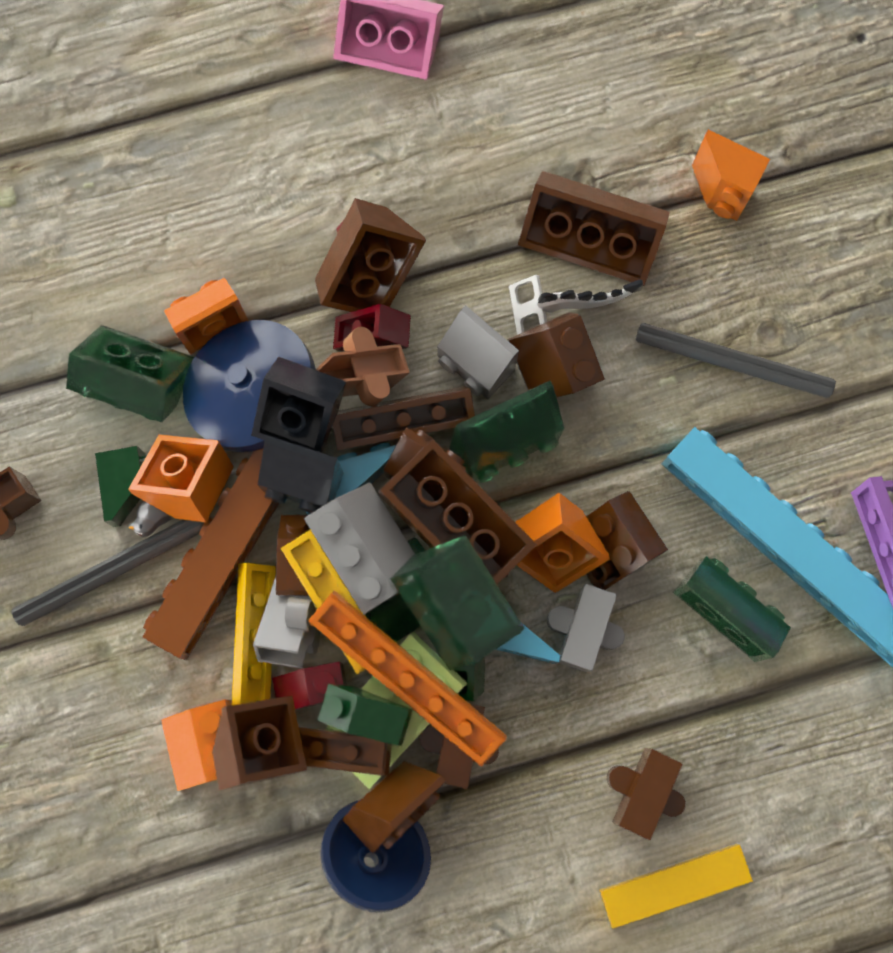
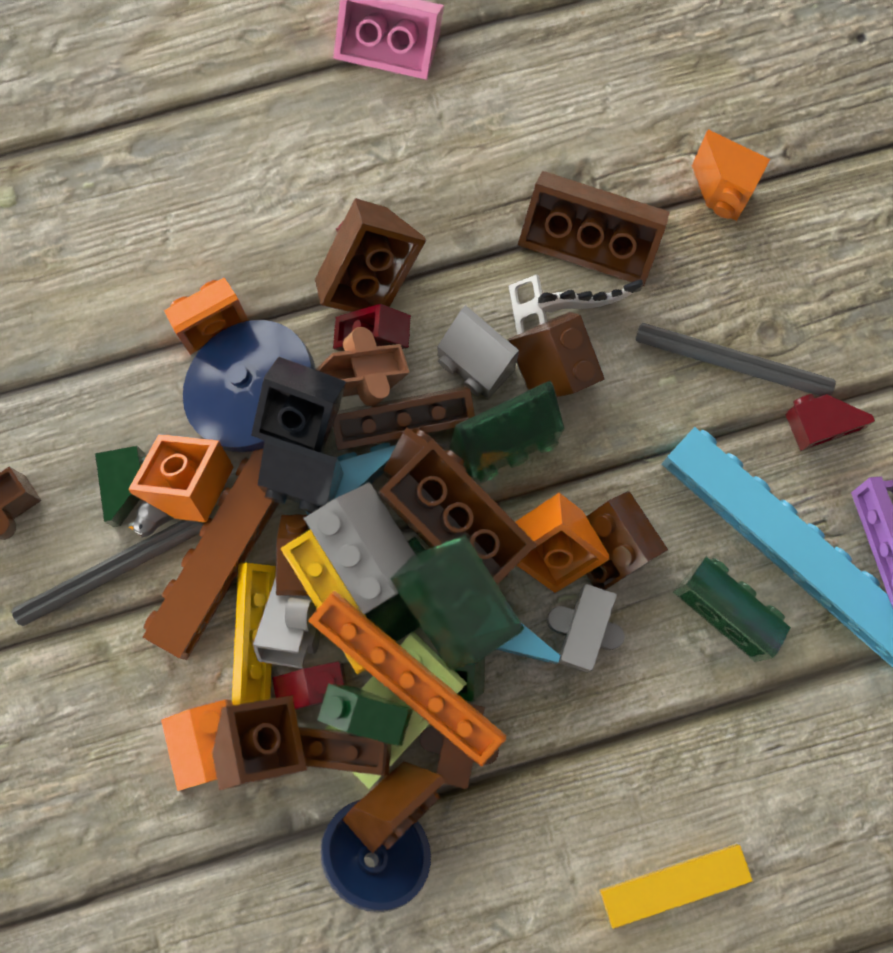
(128, 373): clear green slope -> none
(646, 792): reddish brown piece -> none
(824, 420): none -> dark red slope

